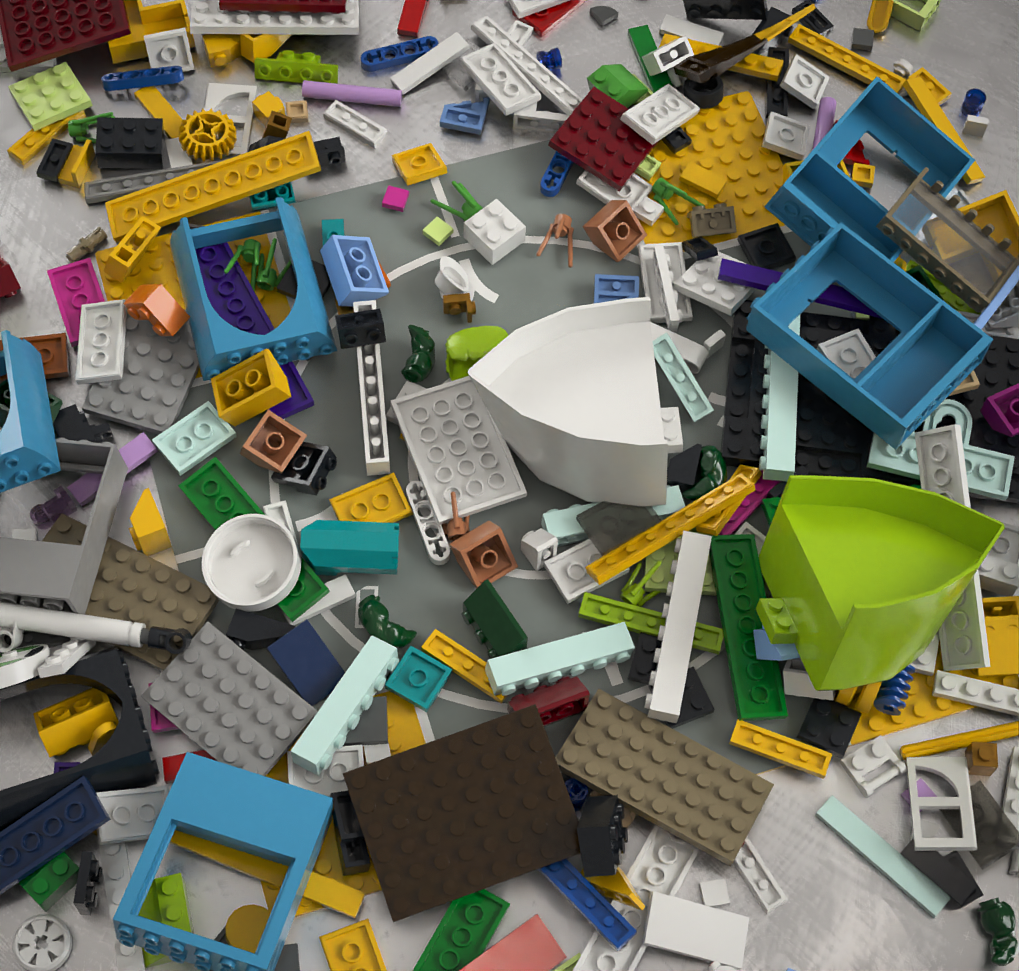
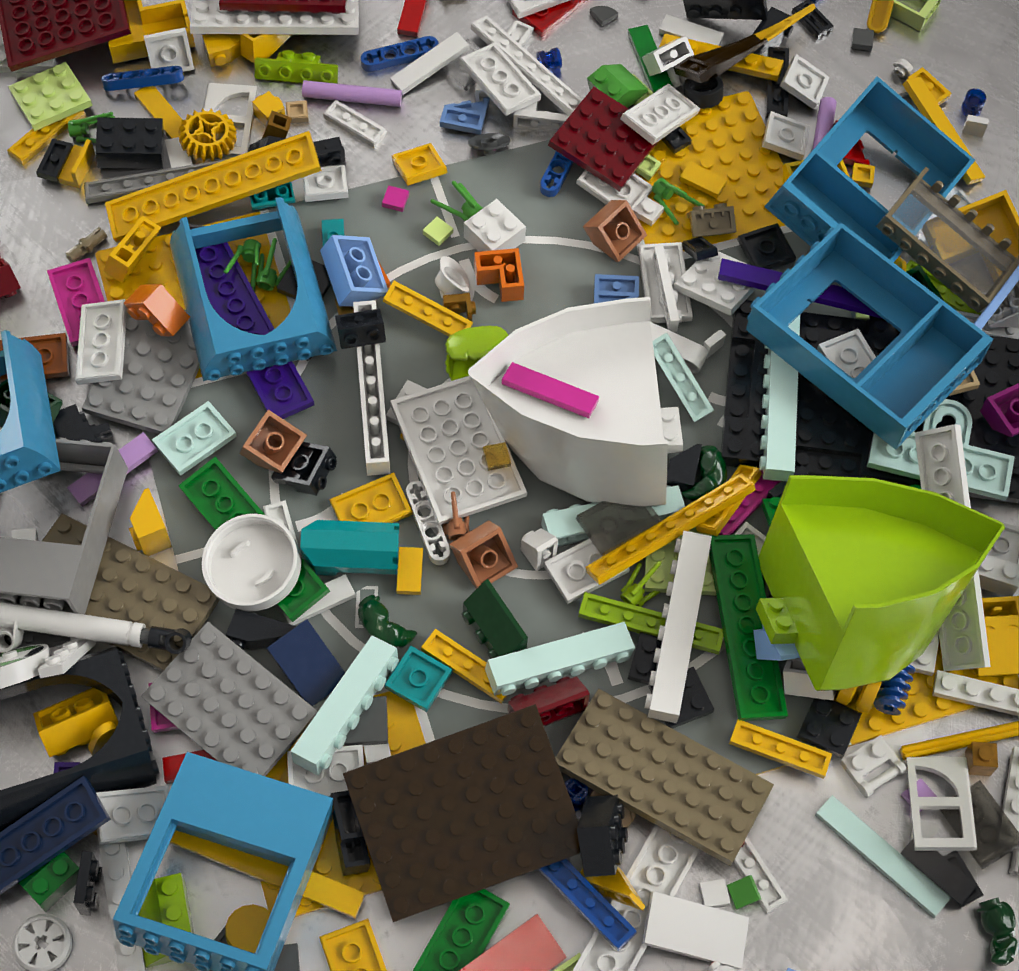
(48, 513): clear purple leg -> none
(250, 388): yellow slope -> none
(326, 184): none -> white plate
(409, 571): none -> yellow tile
(422, 360): dark green animal -> none
(425, 310): none -> yellow plate
(489, 142): none -> dark grey dish
(496, 456): none -> clear yellow tile
(501, 268): none -> orange brick
(550, 390): none -> dark pink tile
(560, 227): nougat plant -> none
(744, 892): none -> bright green tile
(843, 58): yellow plate -> none

